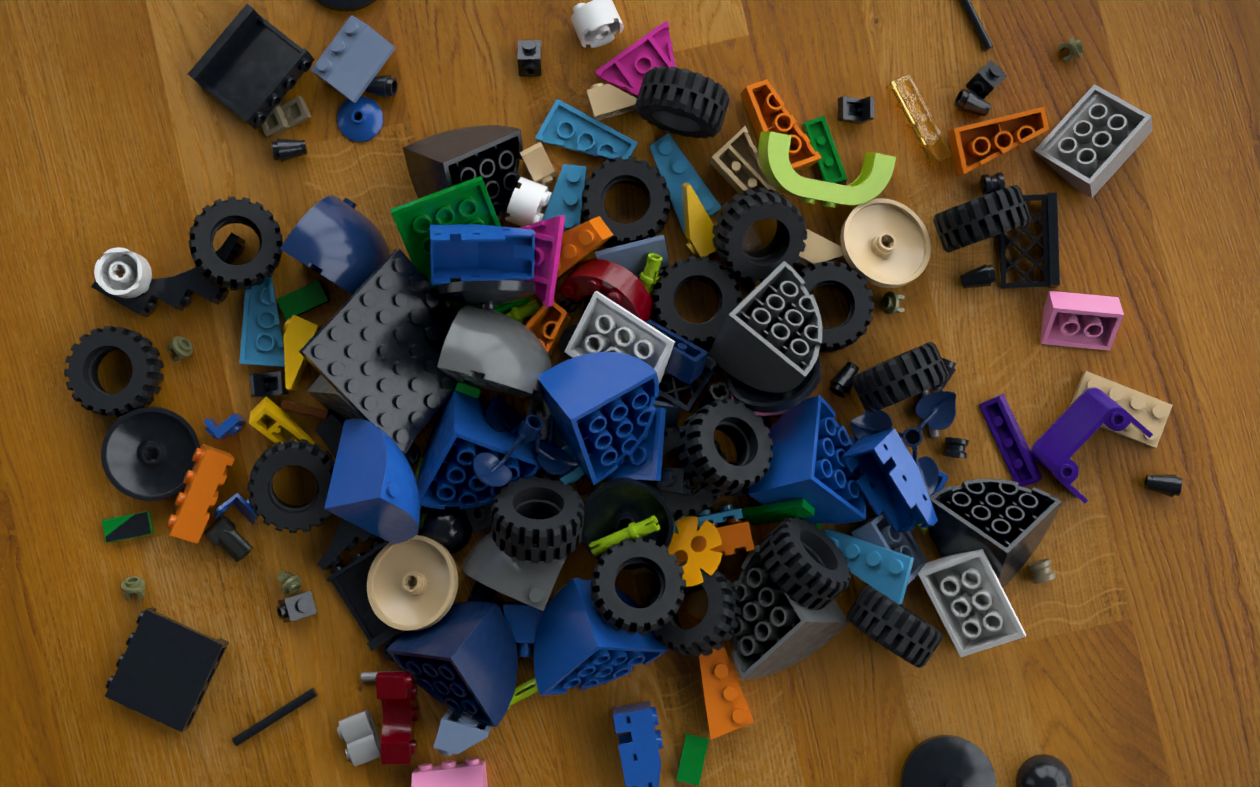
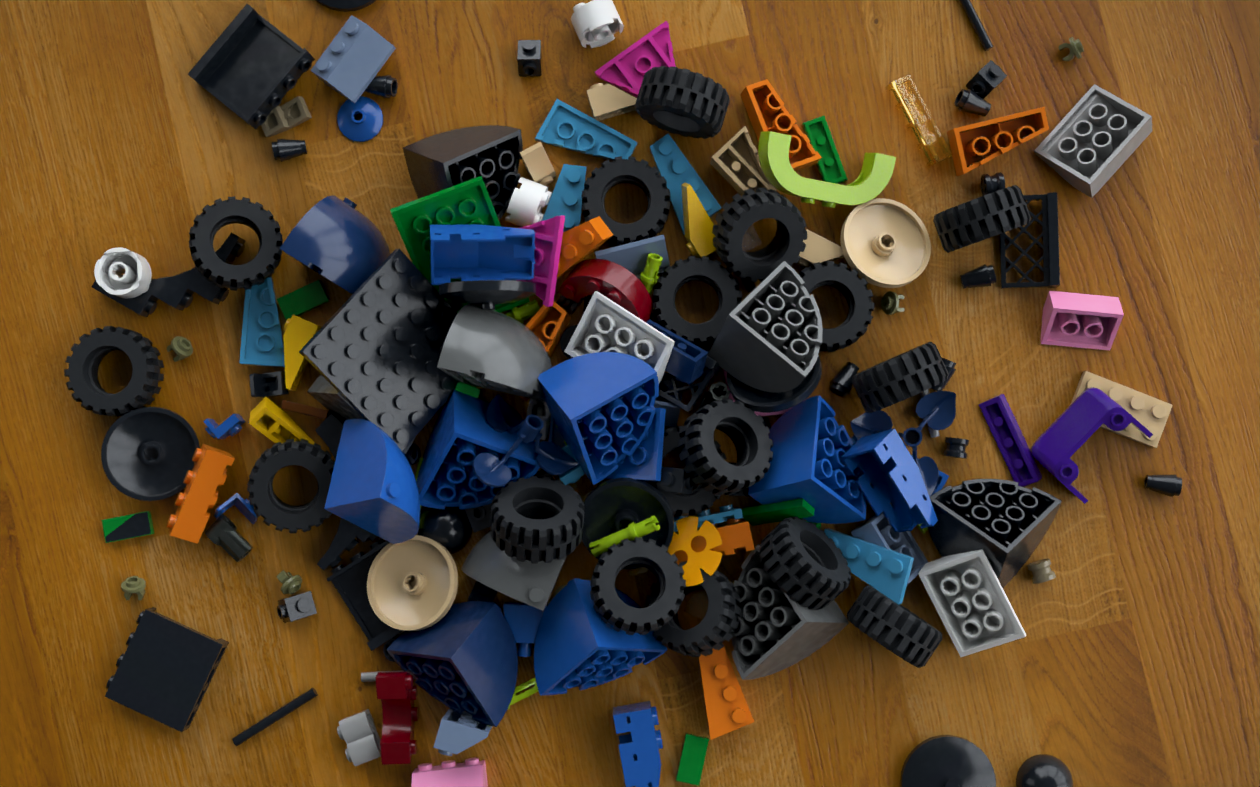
(855, 109): black bracket -> none

